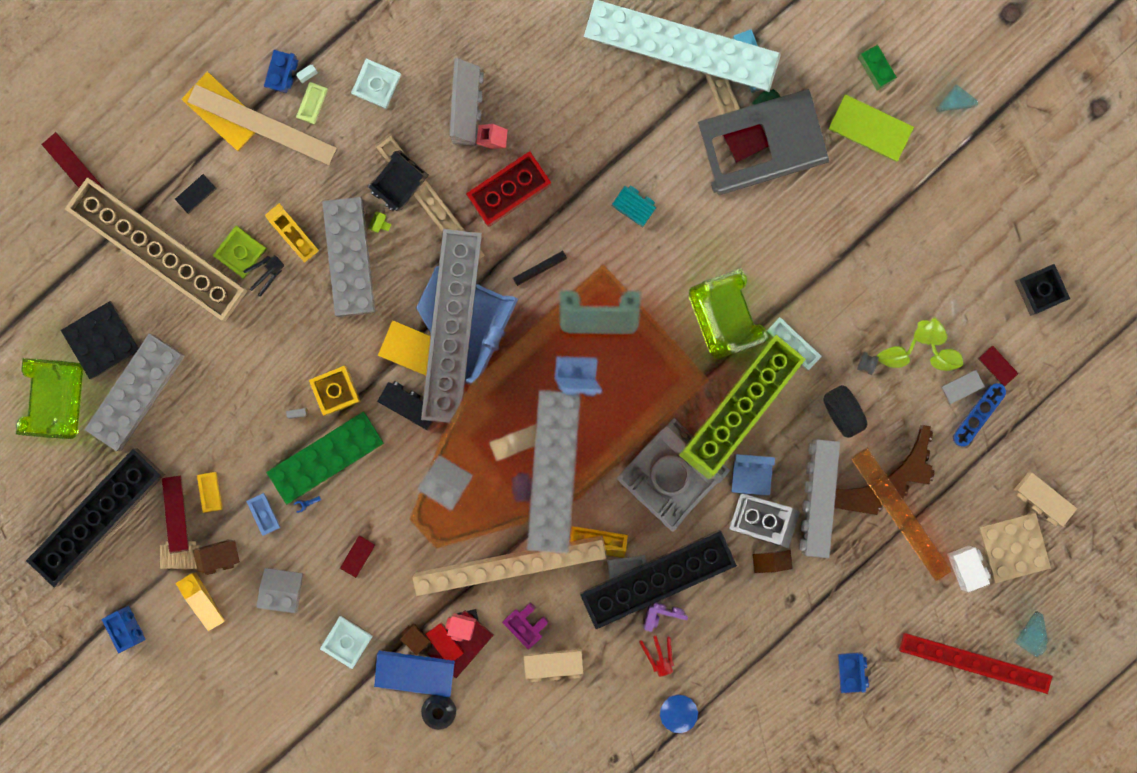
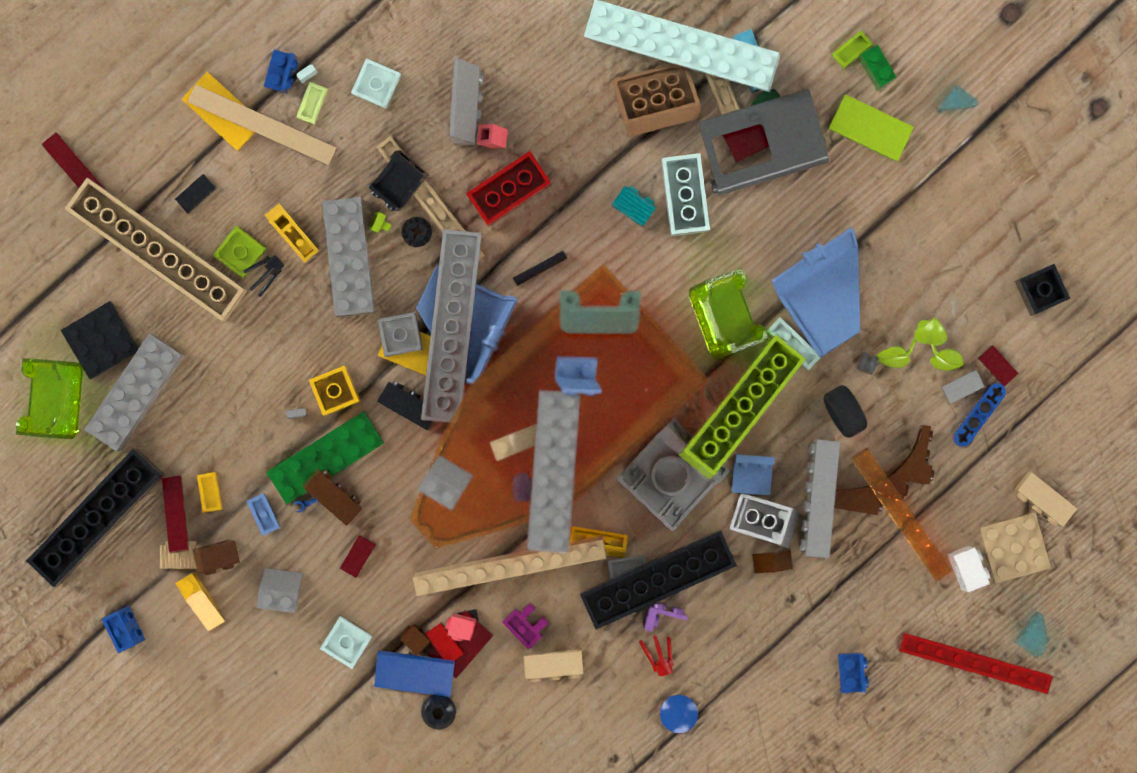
(333, 496): none -> reddish brown brick
(399, 334): none -> light grey tile
(420, 240): none -> black gear
(657, 99): none -> medium nougat slope
(685, 195): none -> light aqua brick
(824, 293): none -> medium blue panel
(852, 49): none -> lime tile

